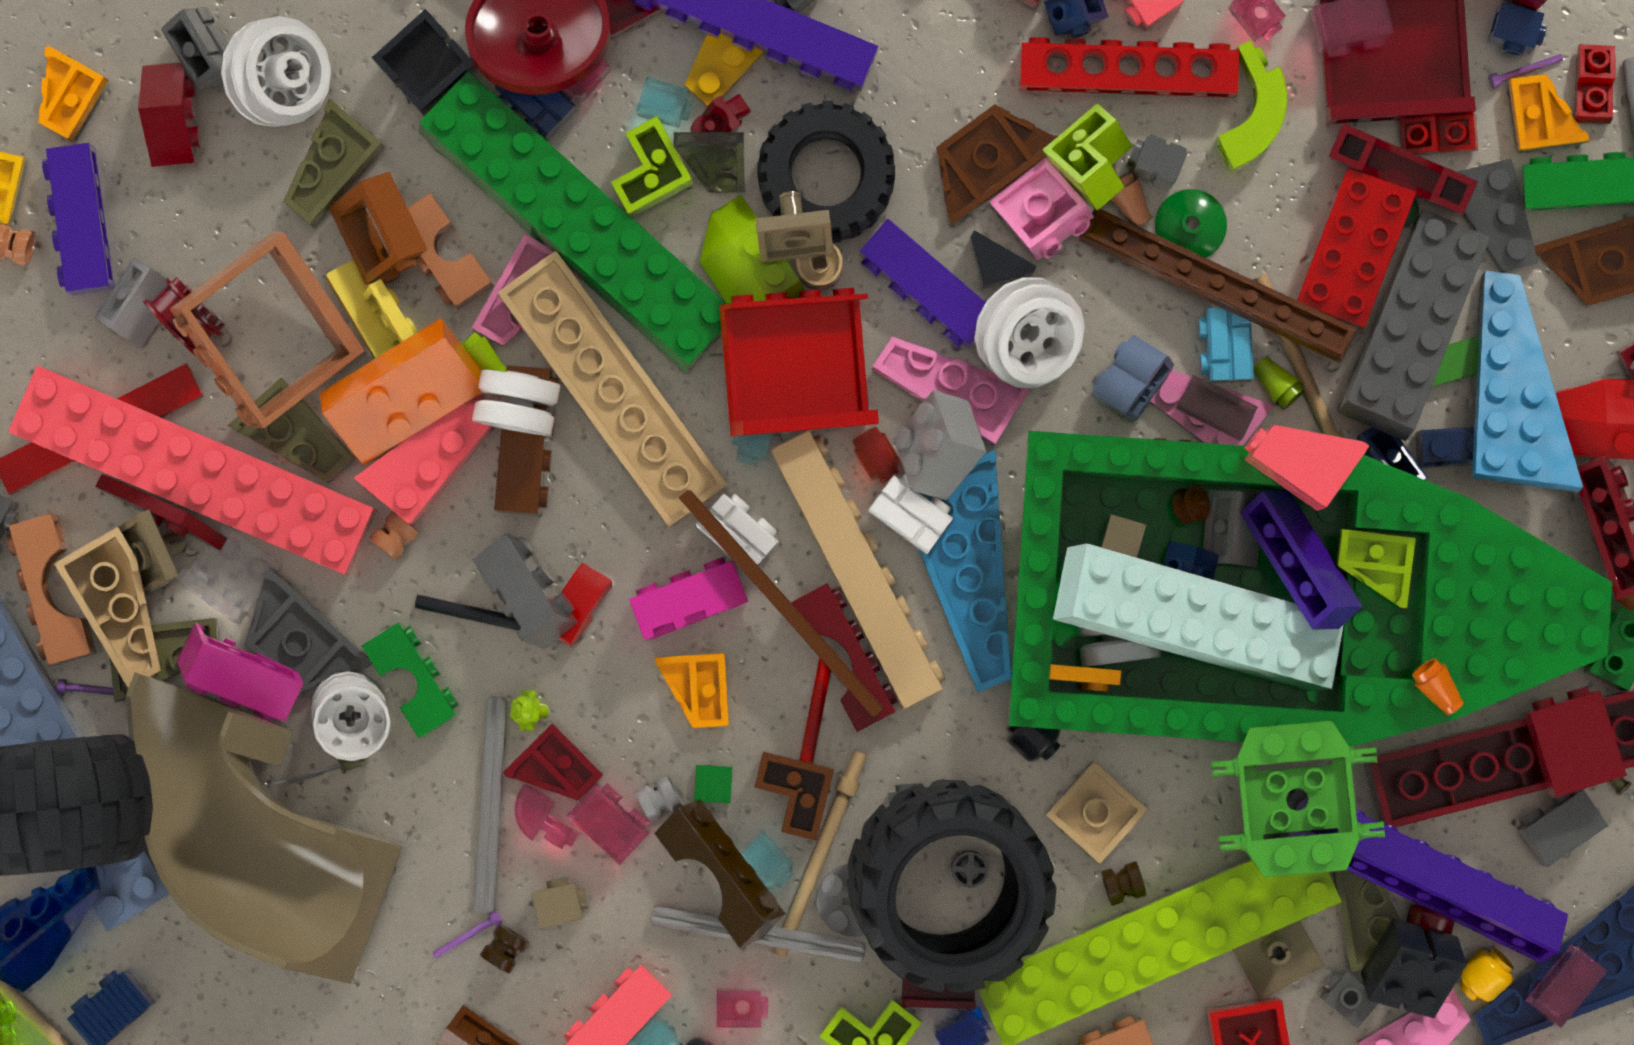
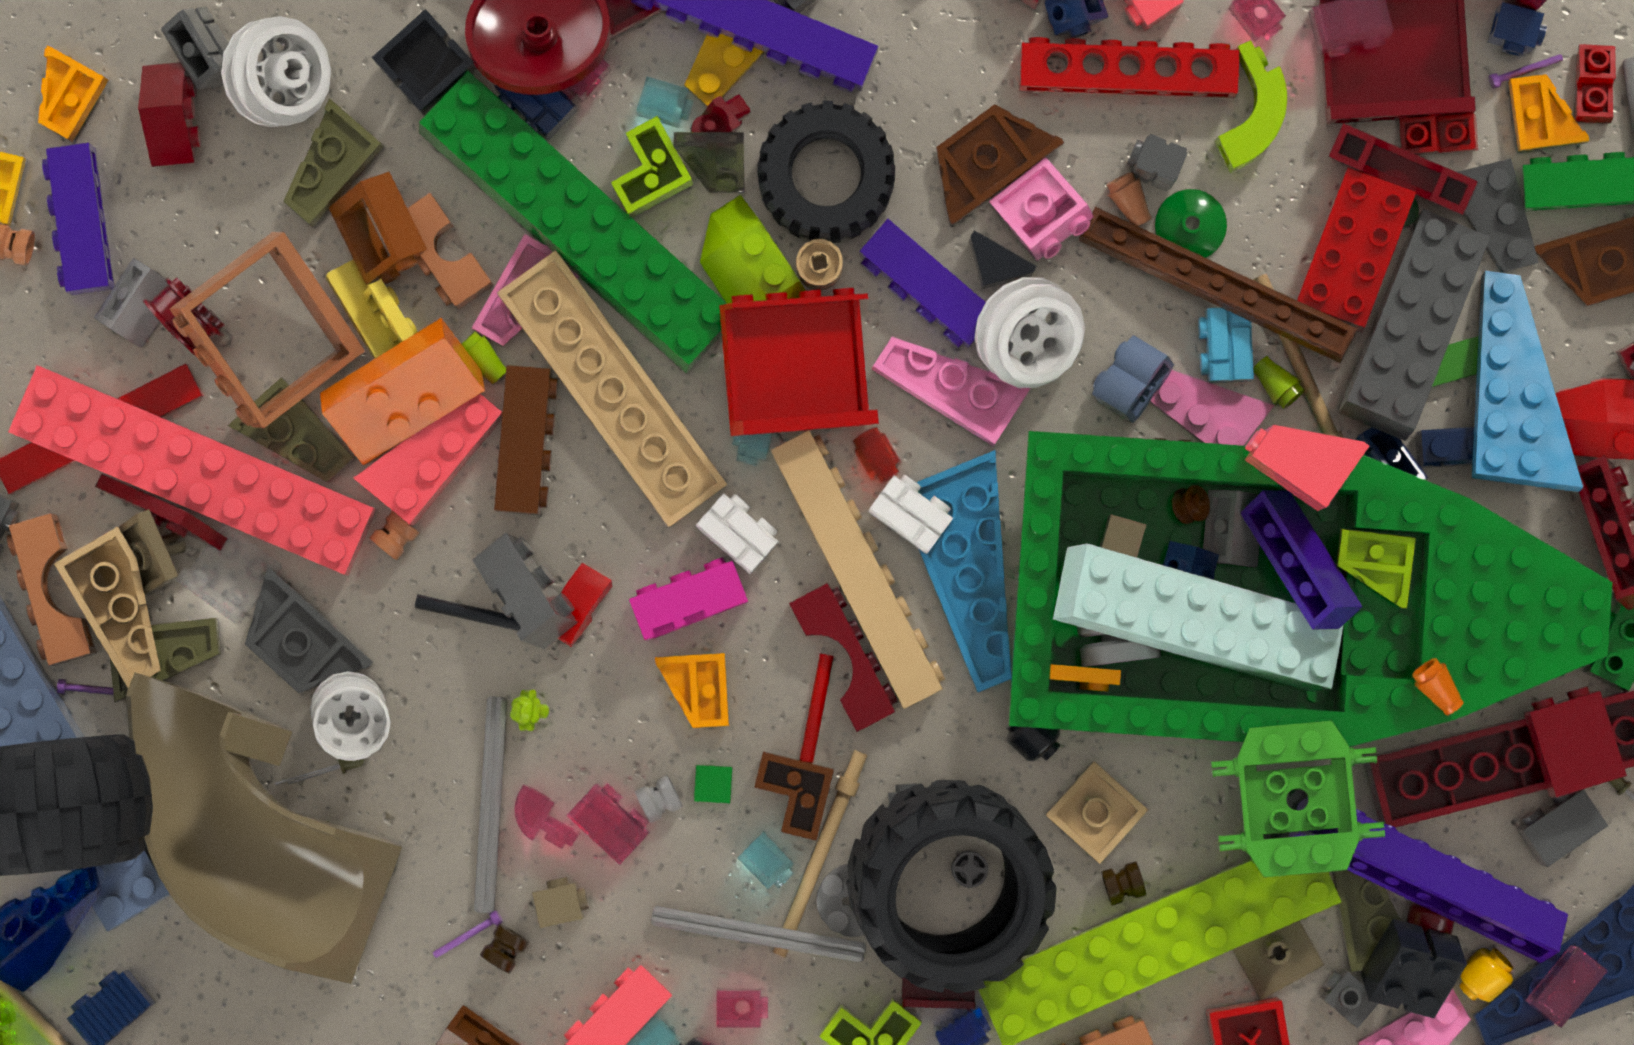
(238, 676): dark pink wedge -> none
(431, 704): green arch -> none
(516, 397): white wheel -> none
(555, 765): dark red wing -> none
(747, 905): dark brown arch -> none
(781, 603): reddish brown tile -> none
(794, 232): dark tan tile -> none
(939, 445): light grey brick -> none
(1086, 154): lime brick -> none
(1216, 407): clear smoke tile -> none

